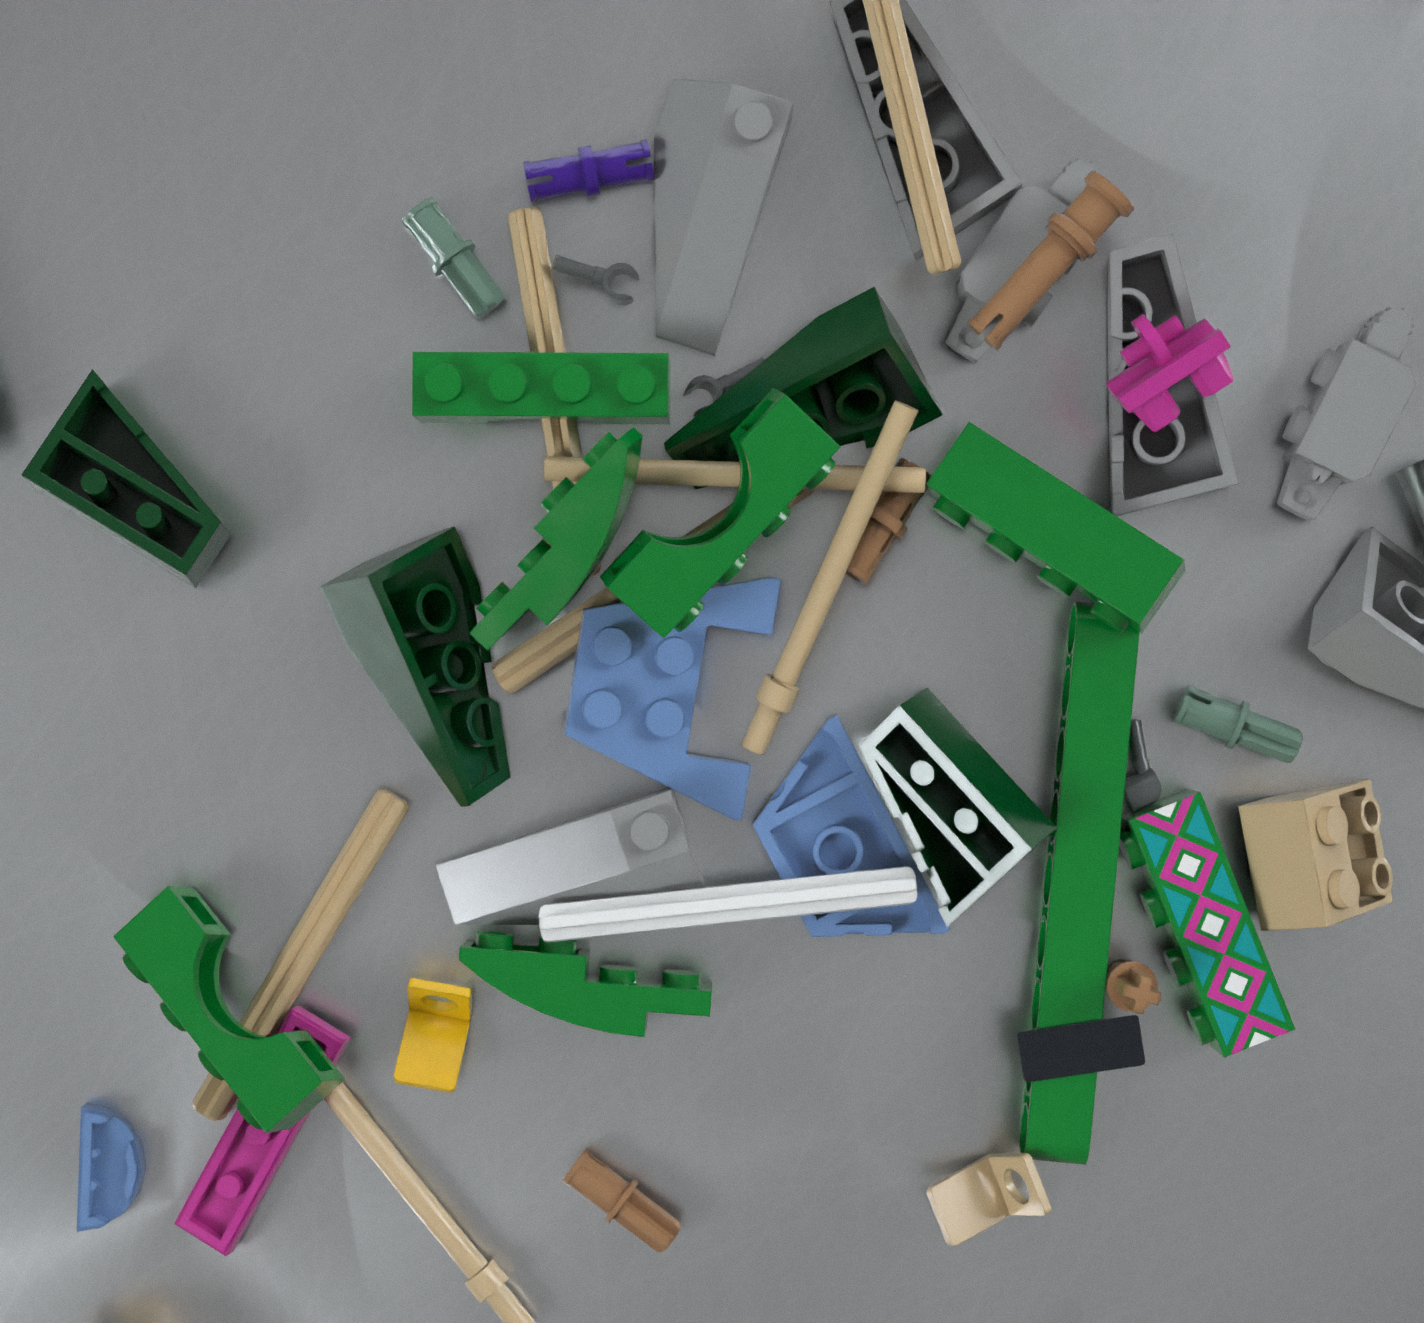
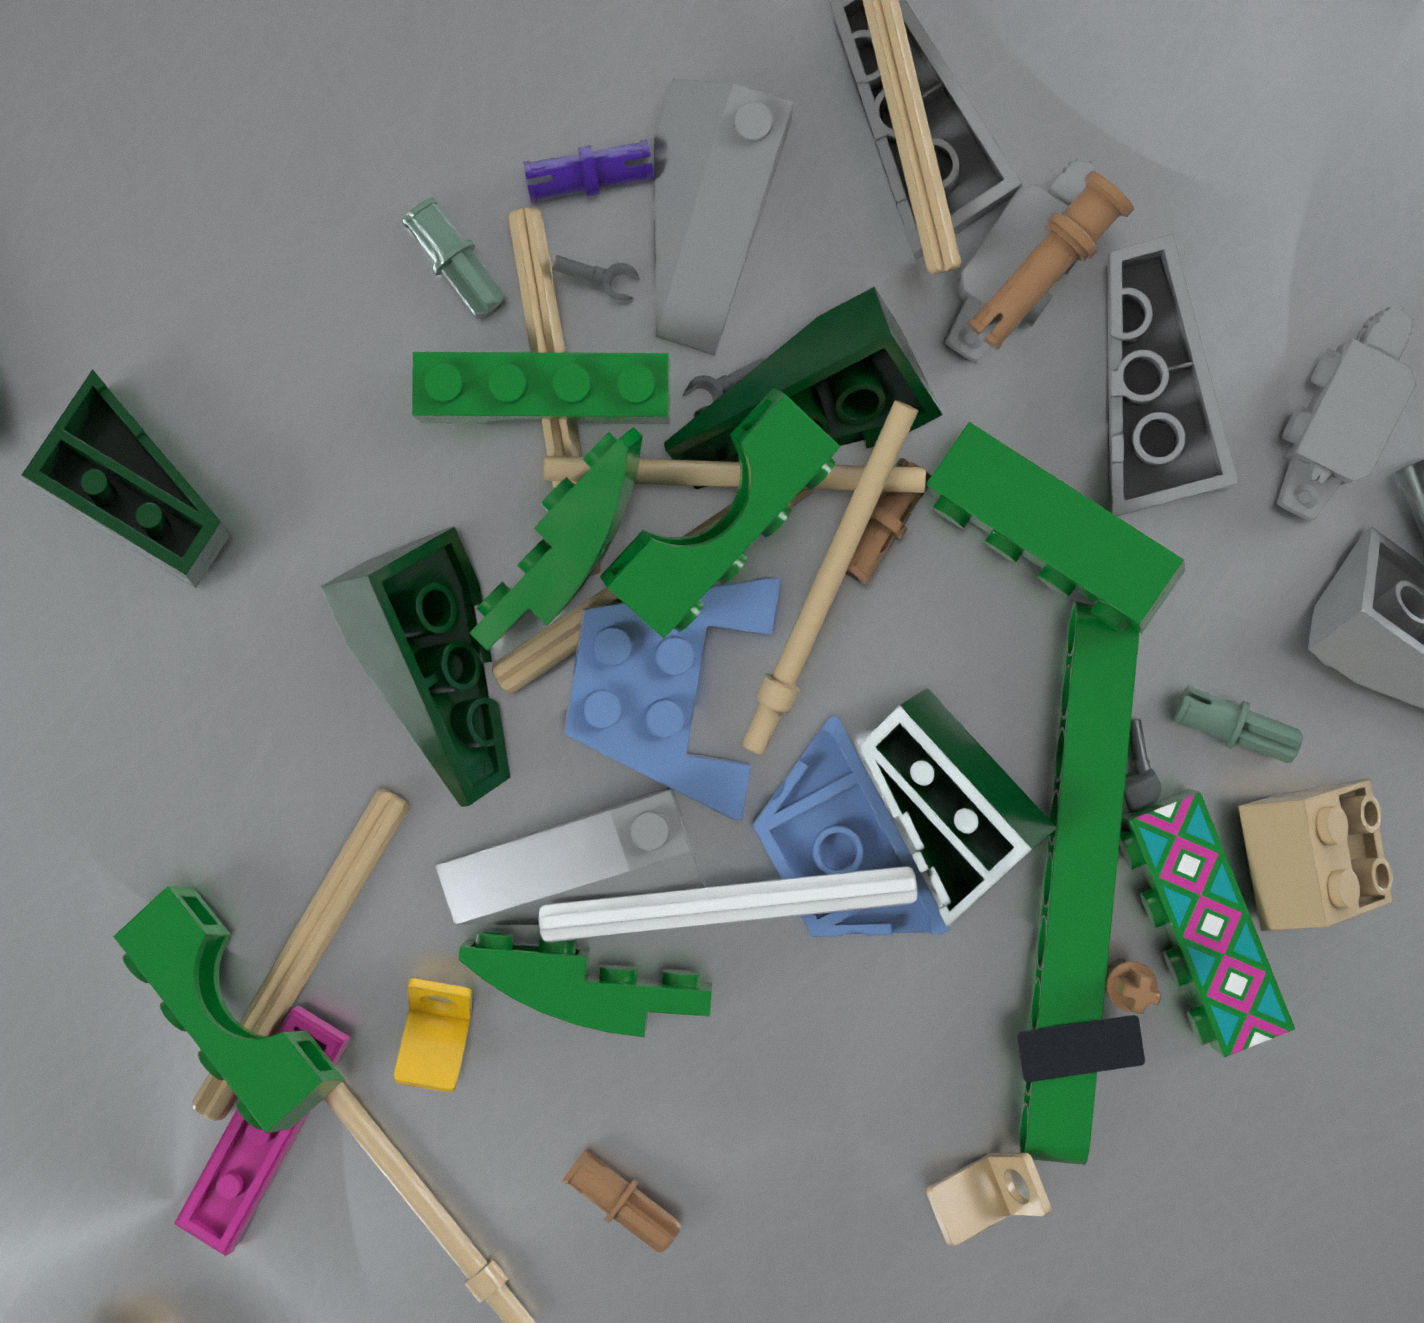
(109, 1167): medium blue tile -> none
(1164, 358): dark pink hips -> none

